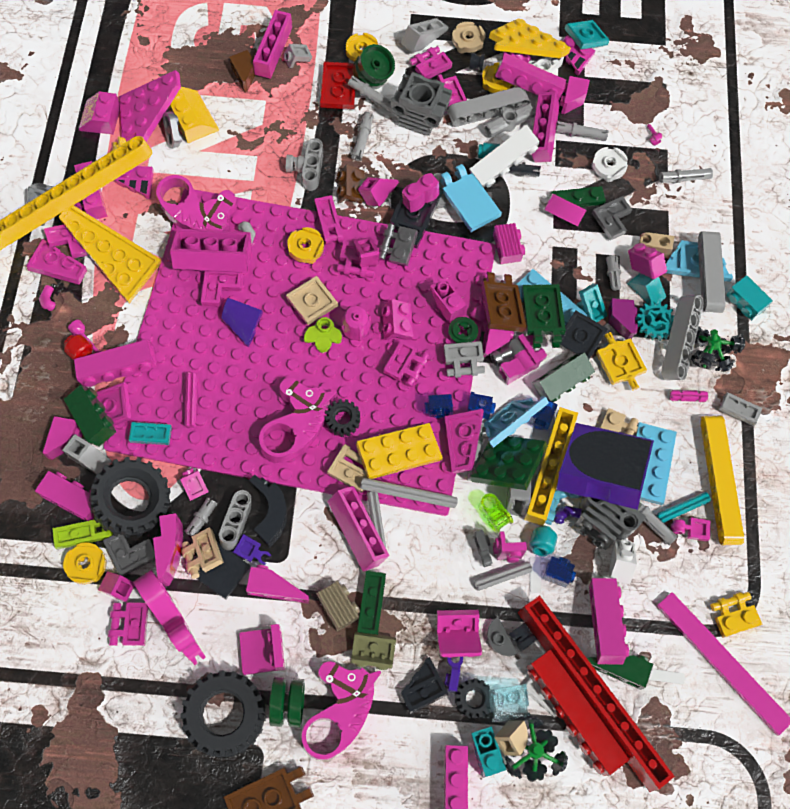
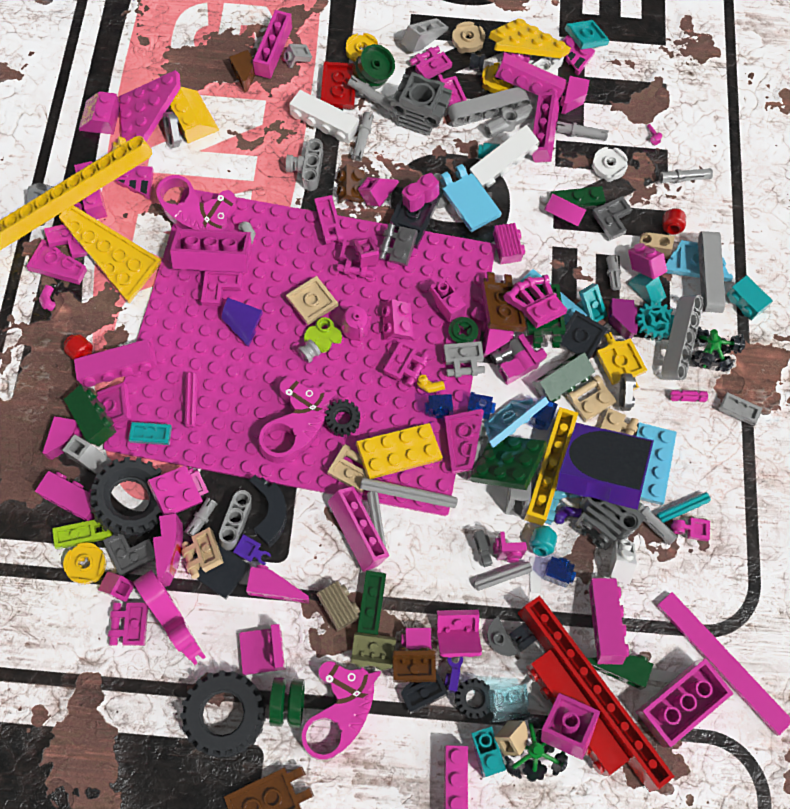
(78, 327): dark pink hinge -> none
(175, 491): none -> dark pink plate
(309, 254): yellow plate -> none
(309, 351): none -> light grey wheel
(324, 116): none -> white brick
(414, 665): none -> reddish brown bracket
(416, 638): none -> dark pink brick
(428, 386): none -> yellow arm
(496, 513): clear neon green piece -> none
(525, 169): black pin -> none
(544, 308): none -> dark pink plate
(570, 726): none -> dark pink slope
(595, 403): none -> tan plate
(626, 397): none -> flat silver plate
(674, 221): none -> red head
(684, 703): none -> dark pink brick
(722, 480): yellow beam -> none
(737, 621): yellow plate -> none

